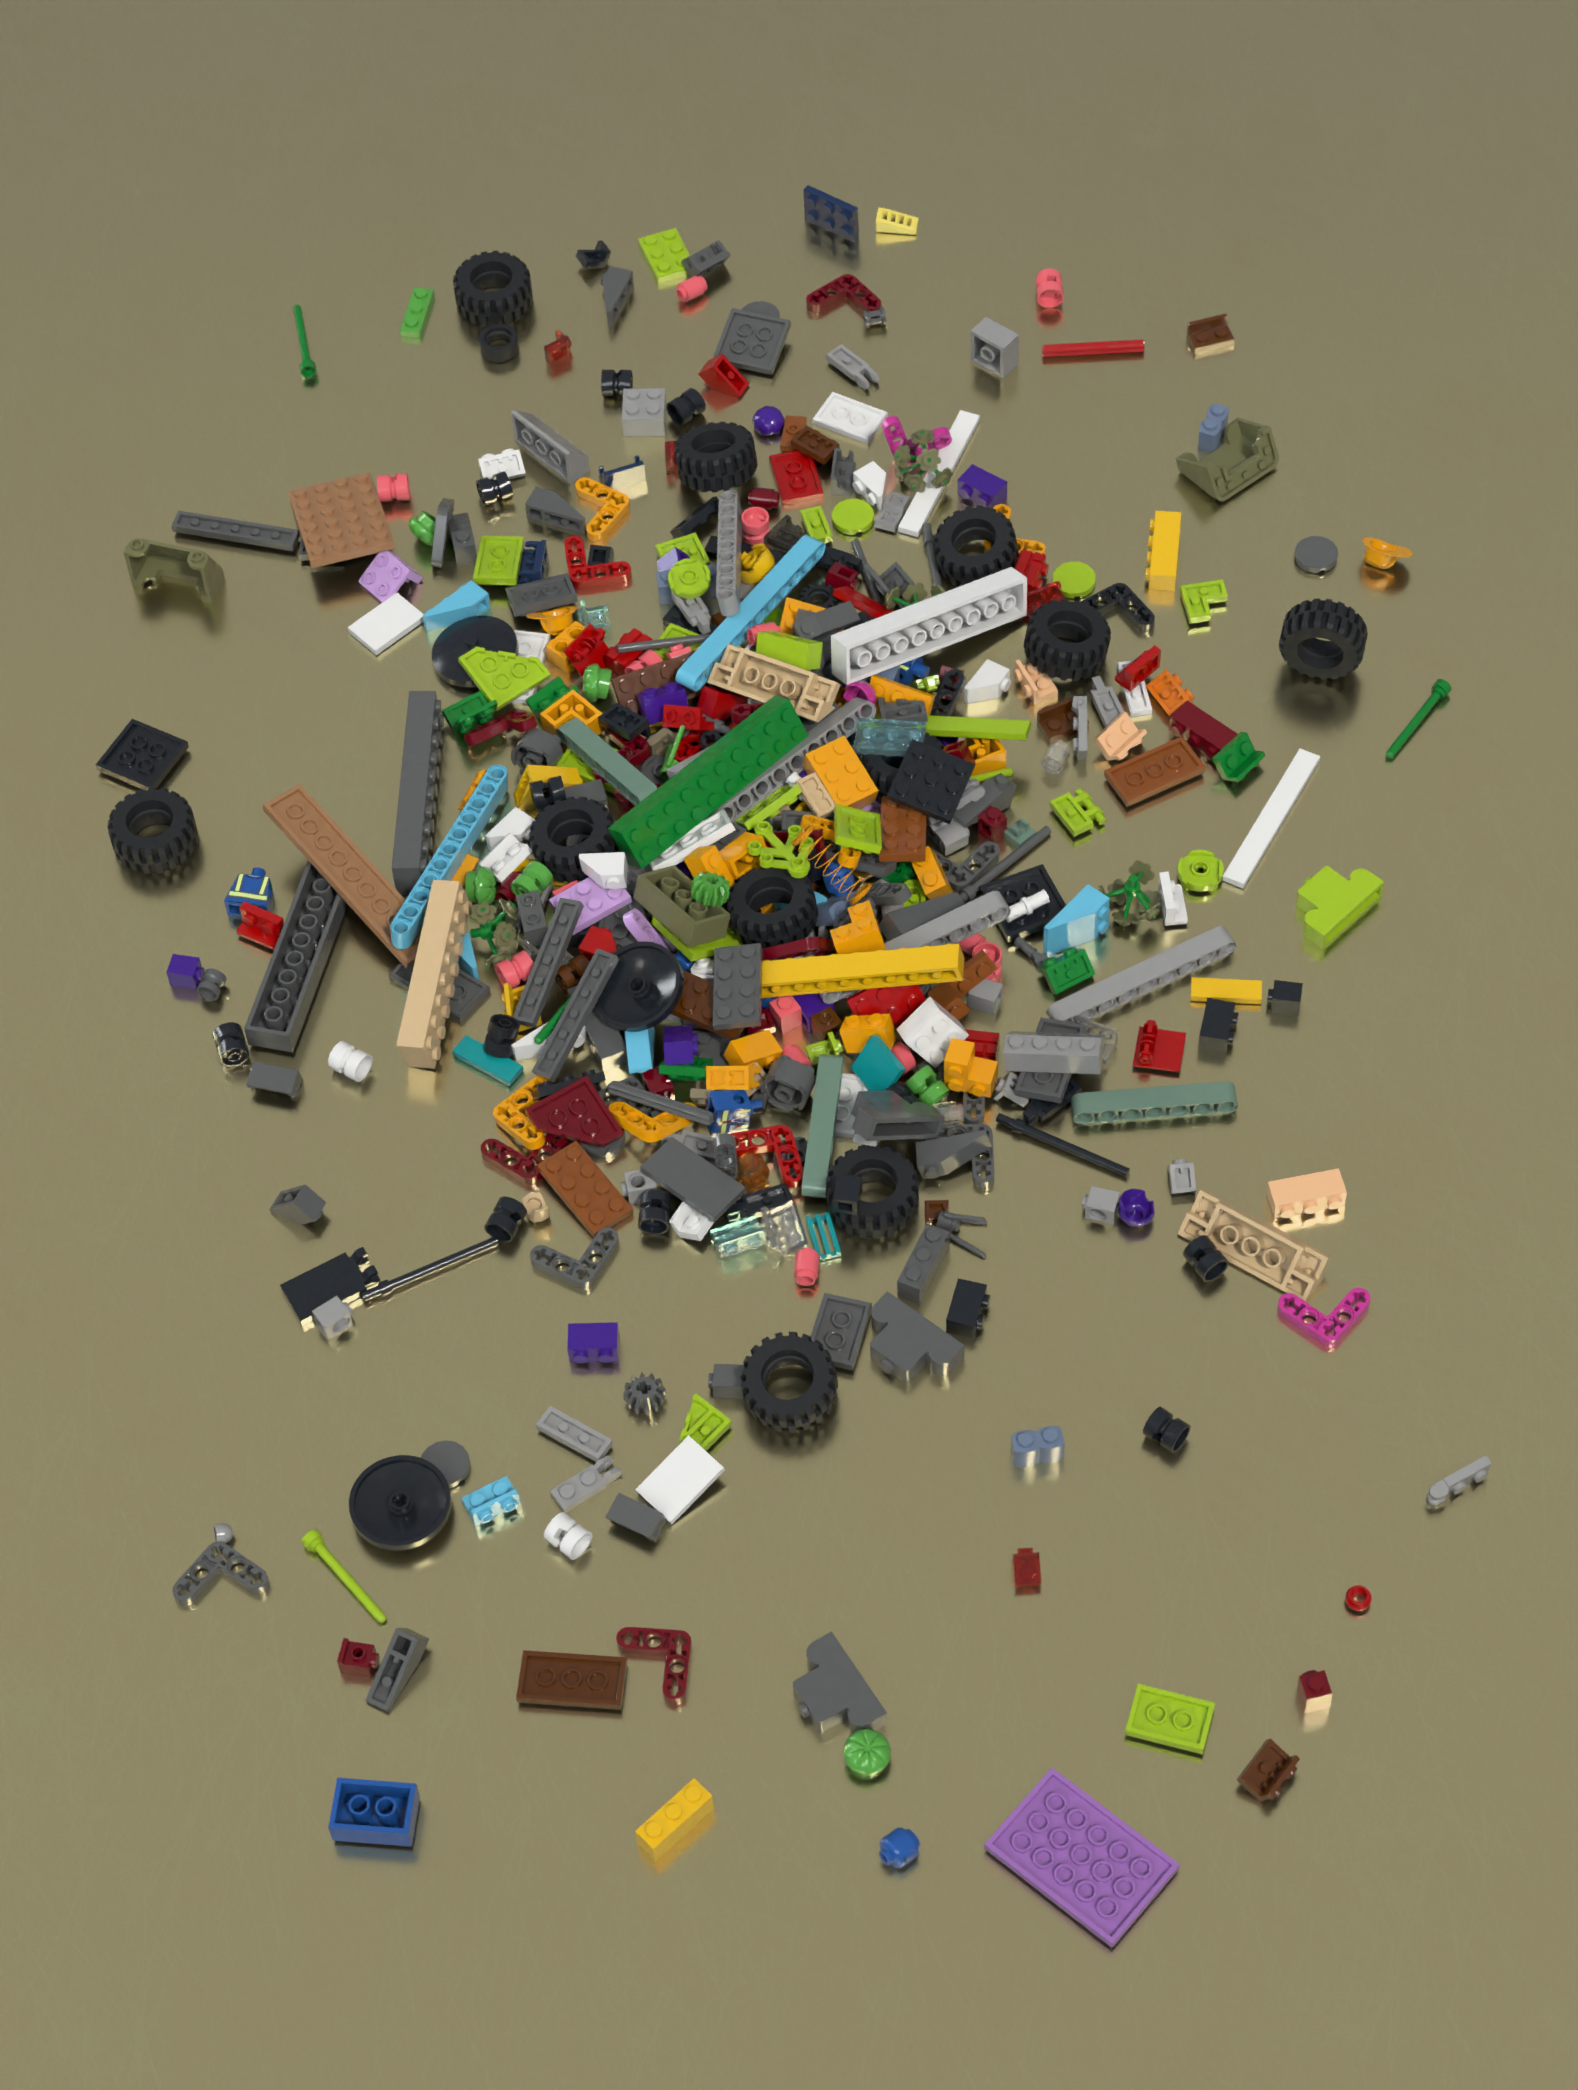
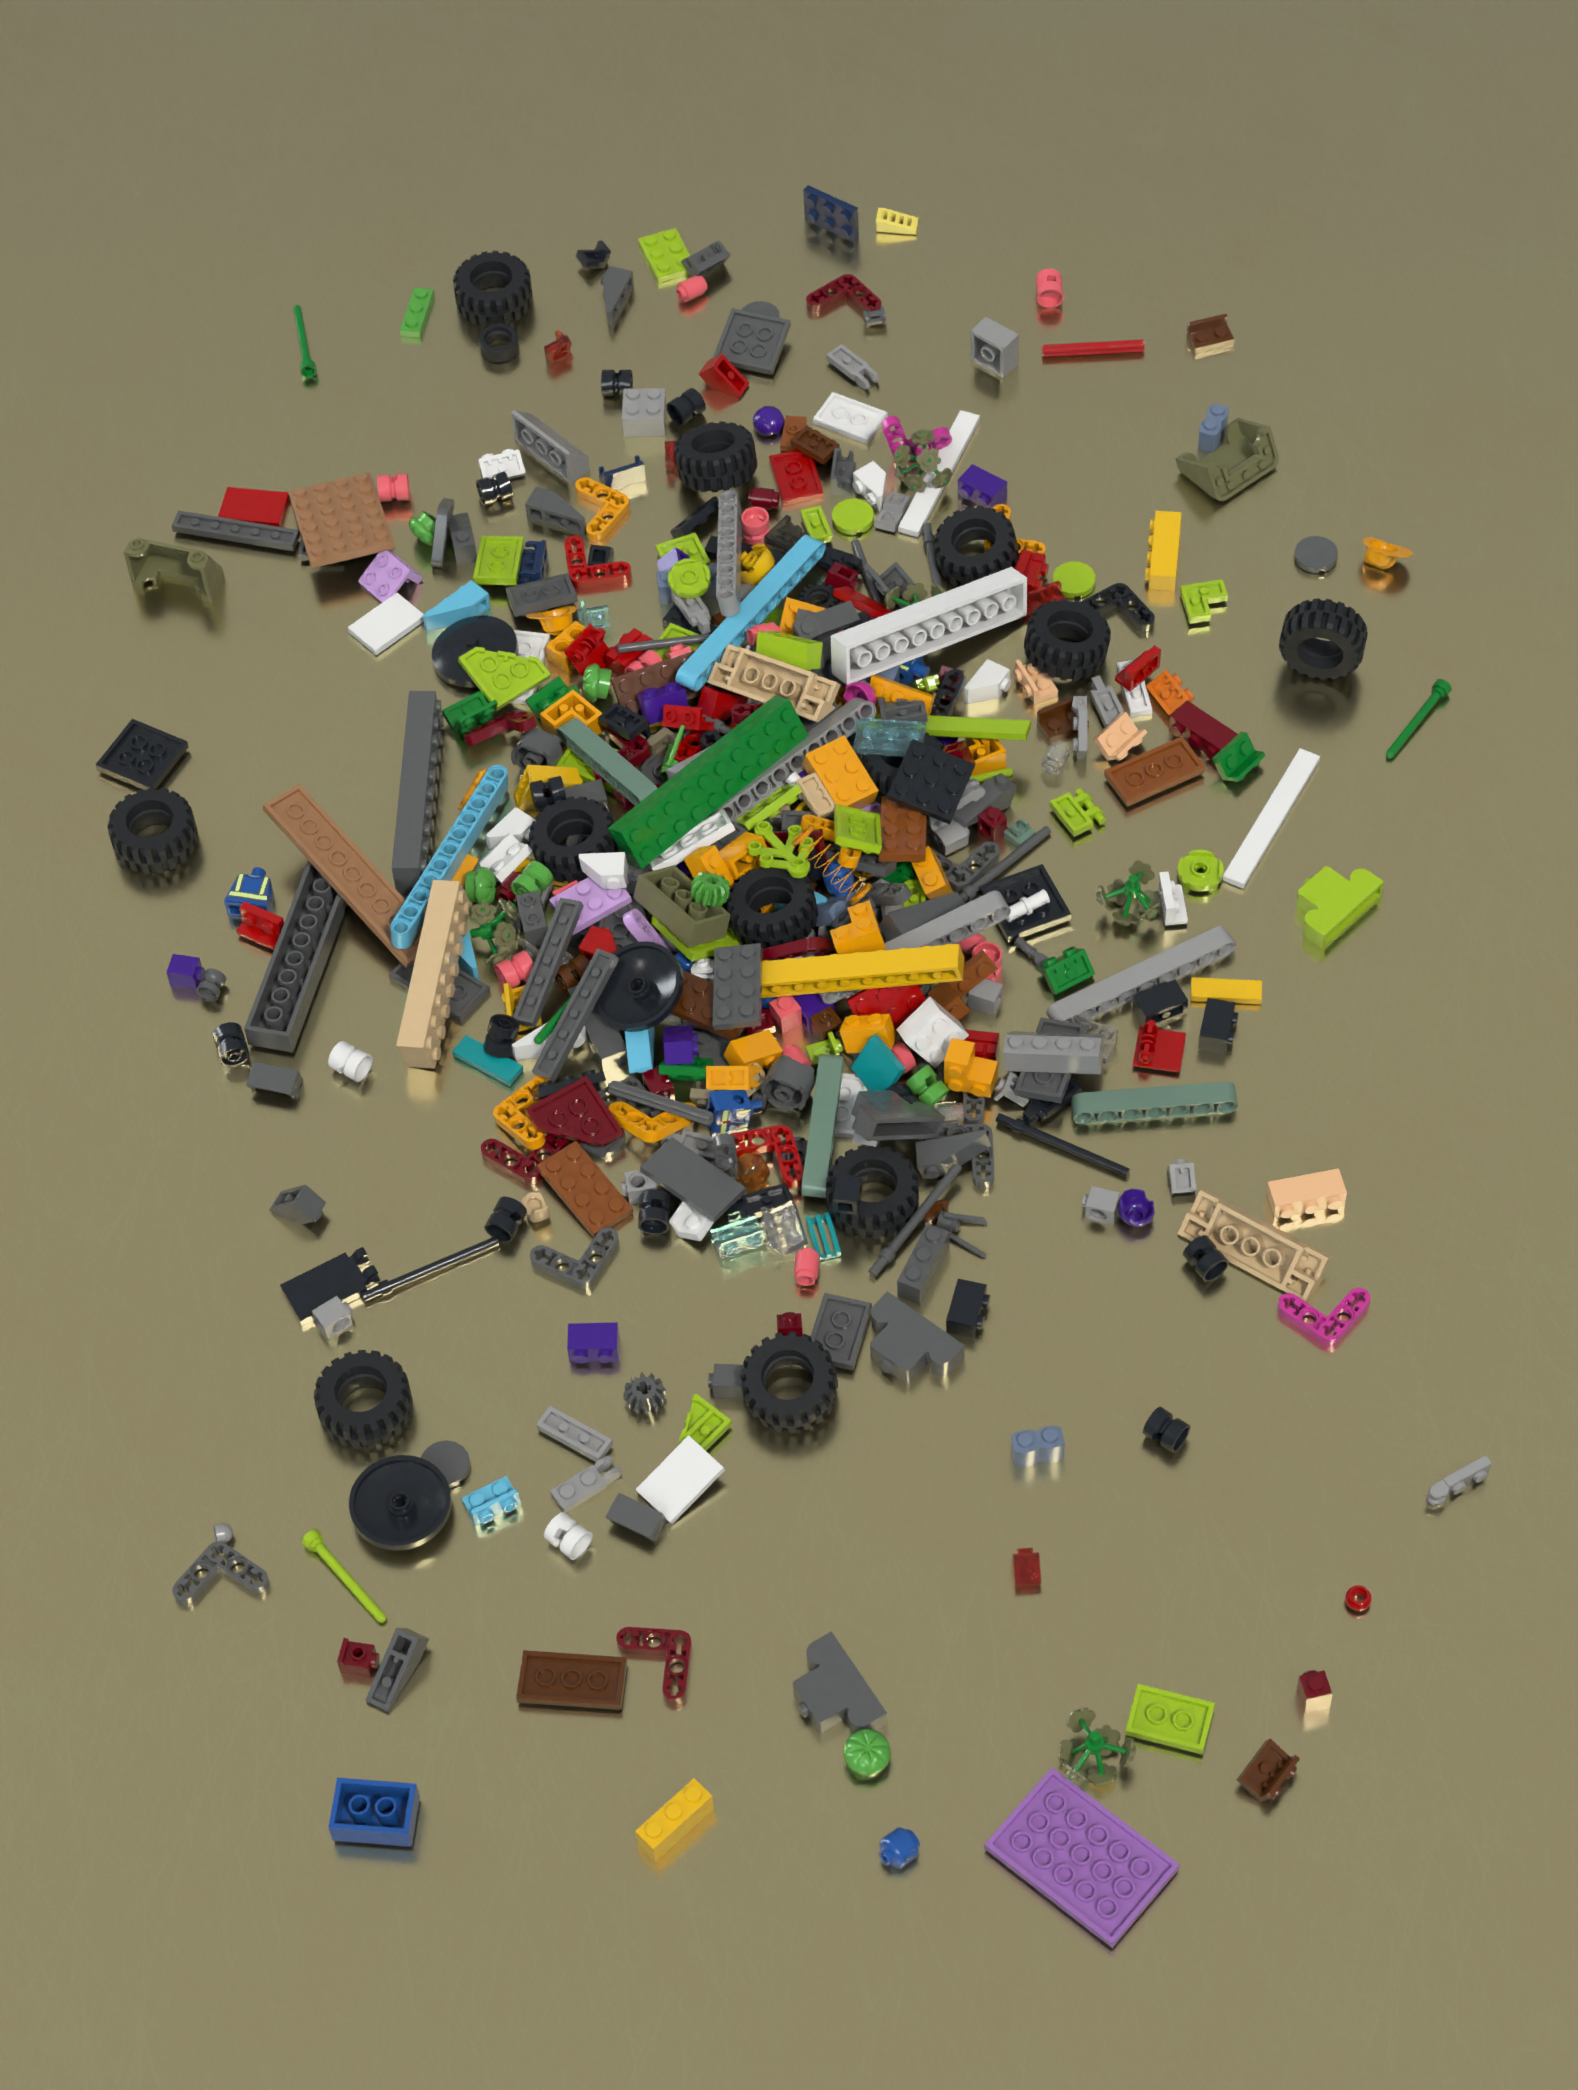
(254, 505): none -> red tile
(368, 1426): none -> black tyre
(789, 1322): none -> dark red bracket
(888, 1253): none -> dark grey bar
(1078, 921): medium azure slope -> none
(1097, 1743): none -> olive plant
(1160, 1003): none -> black brick
(1285, 997): black brick -> none

